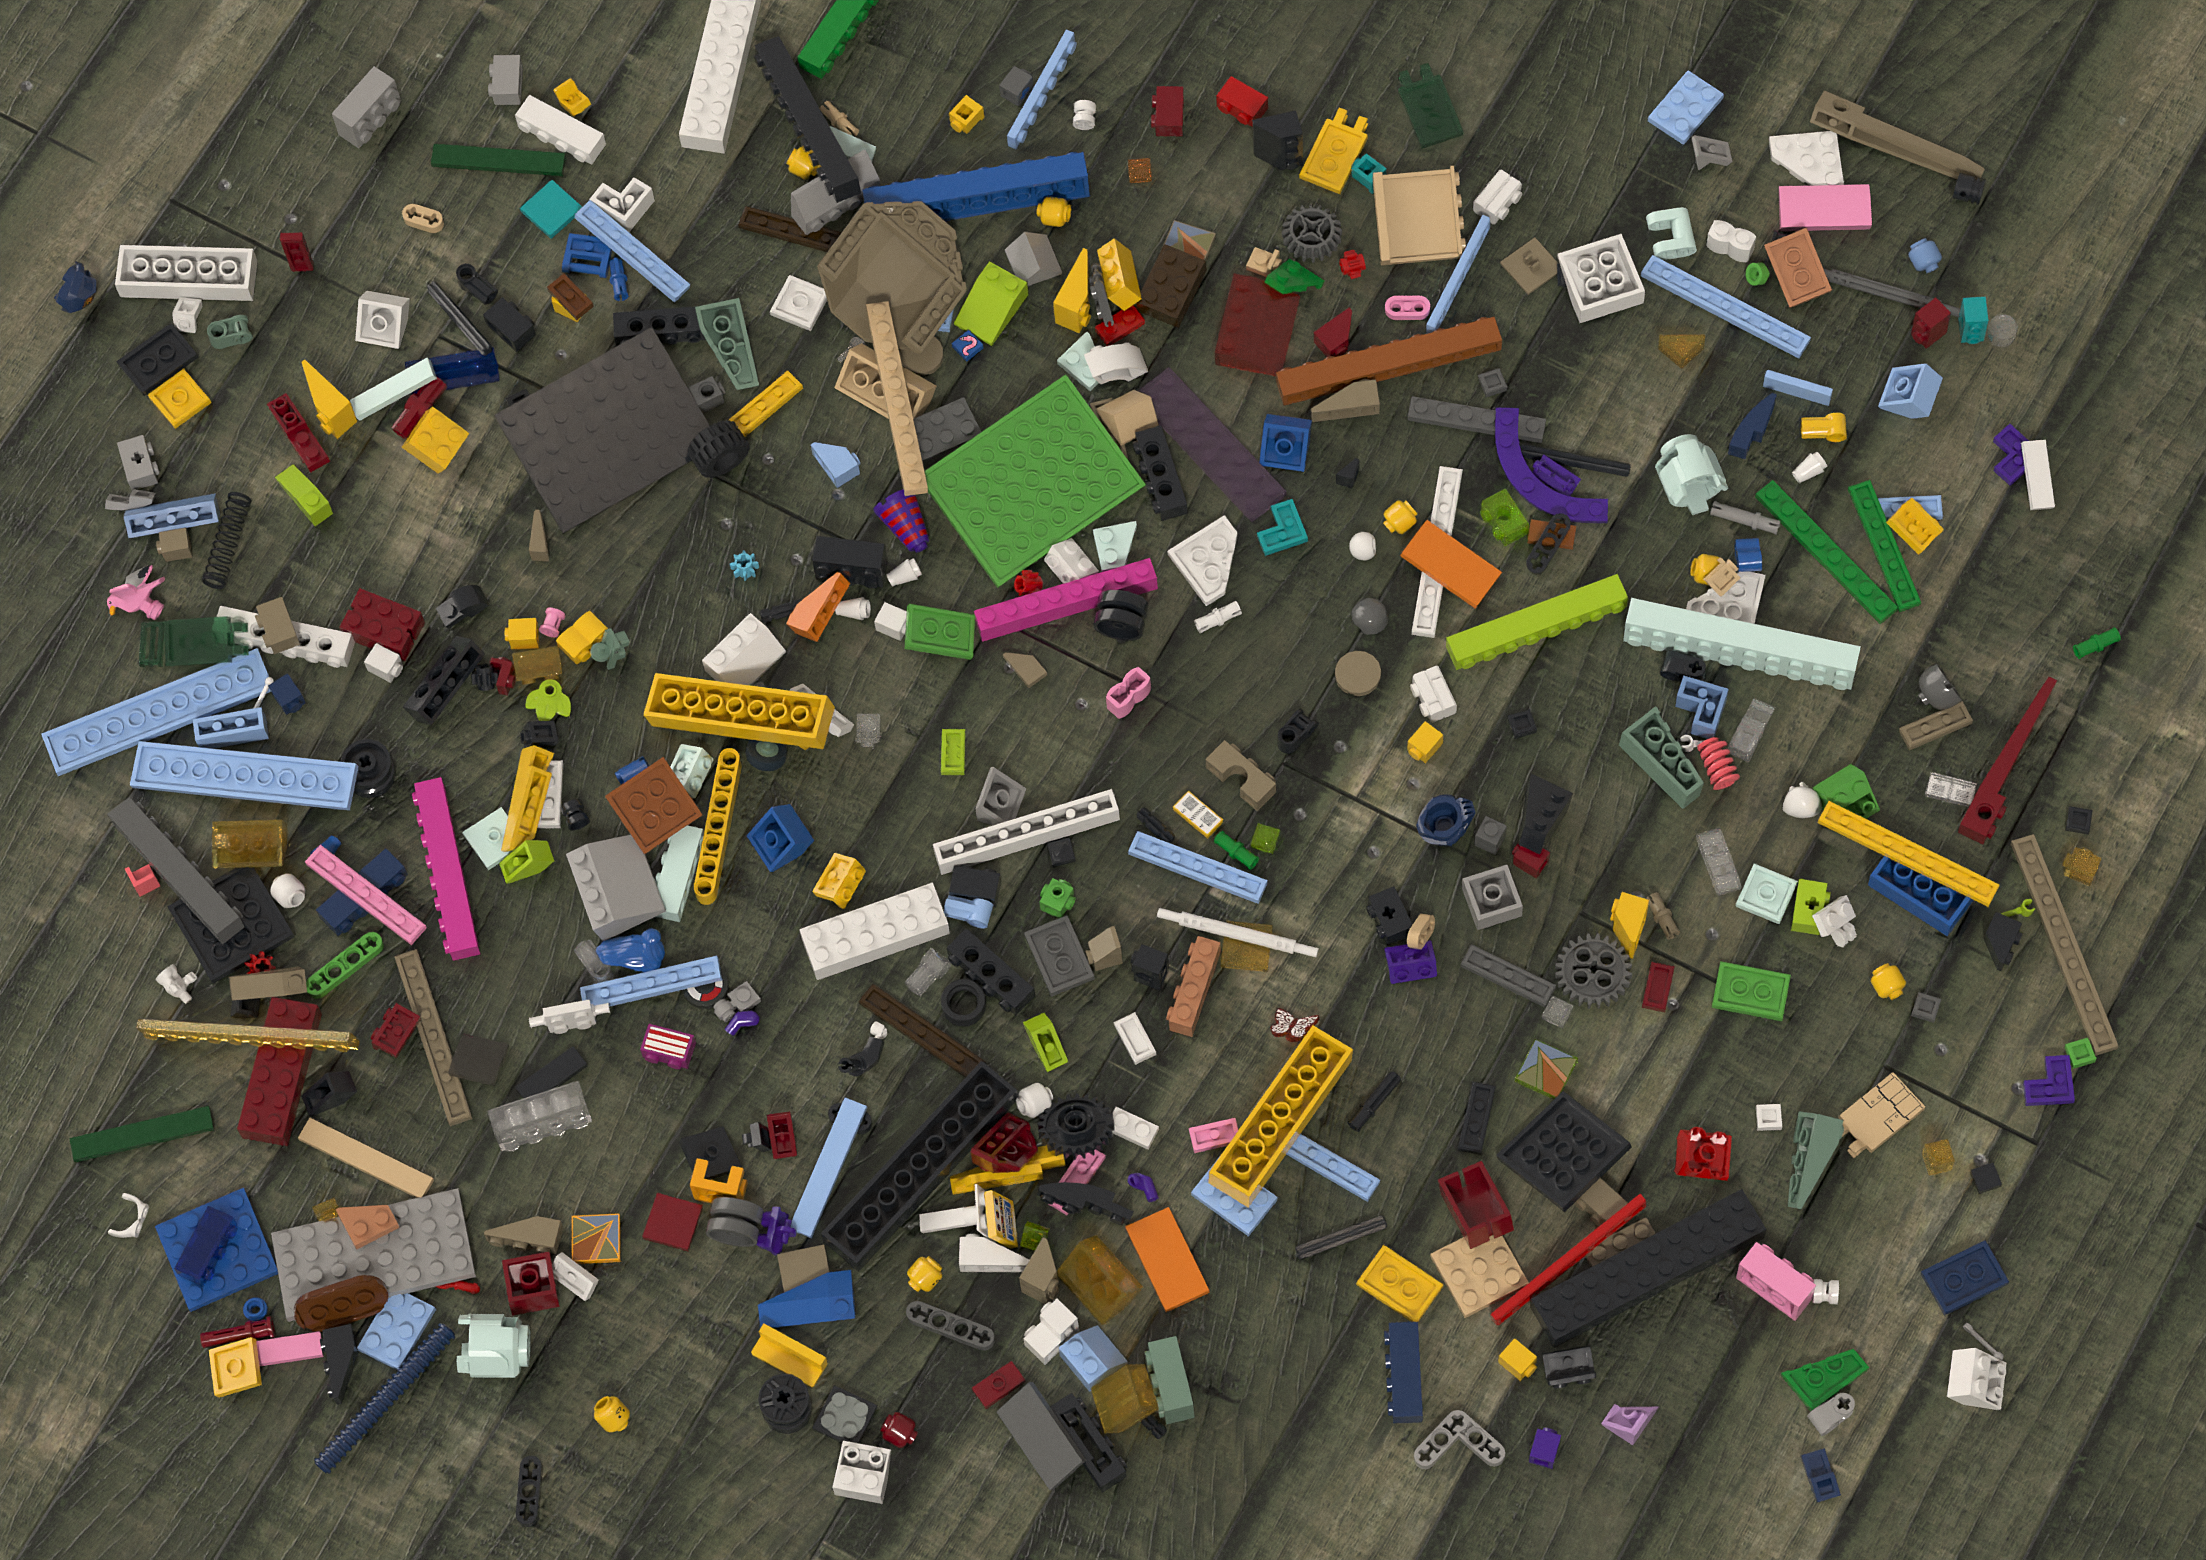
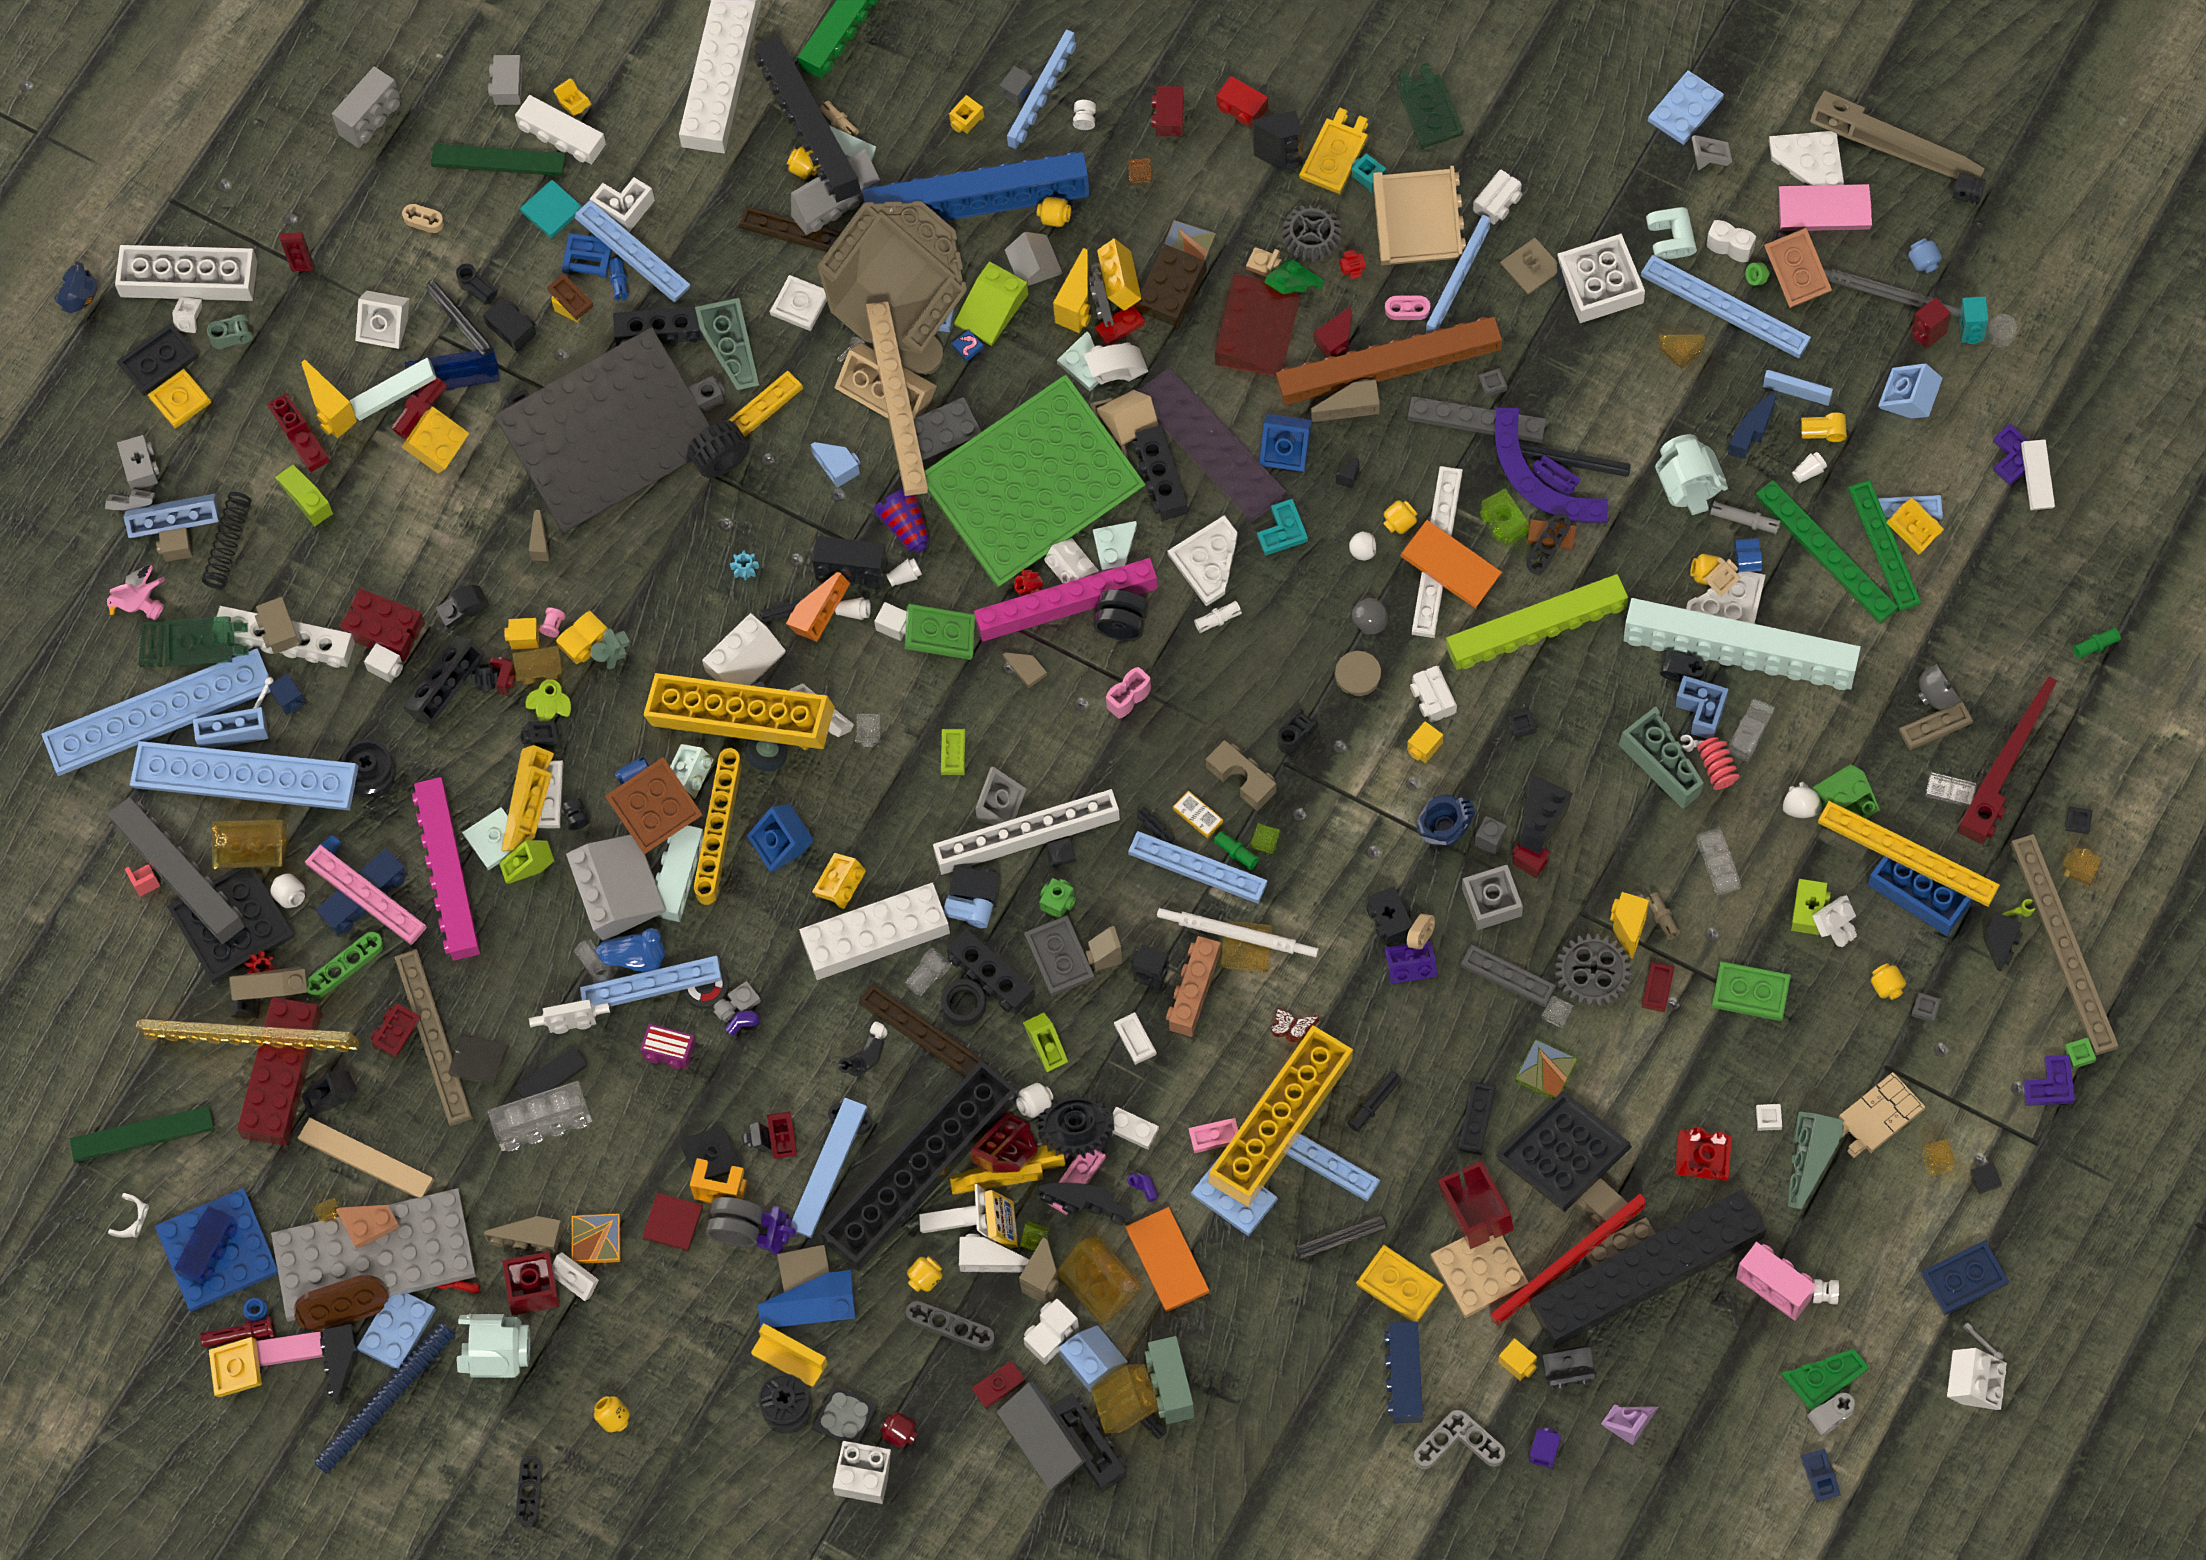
(175, 984): white piece -> none
(1766, 893): light aqua plate -> none

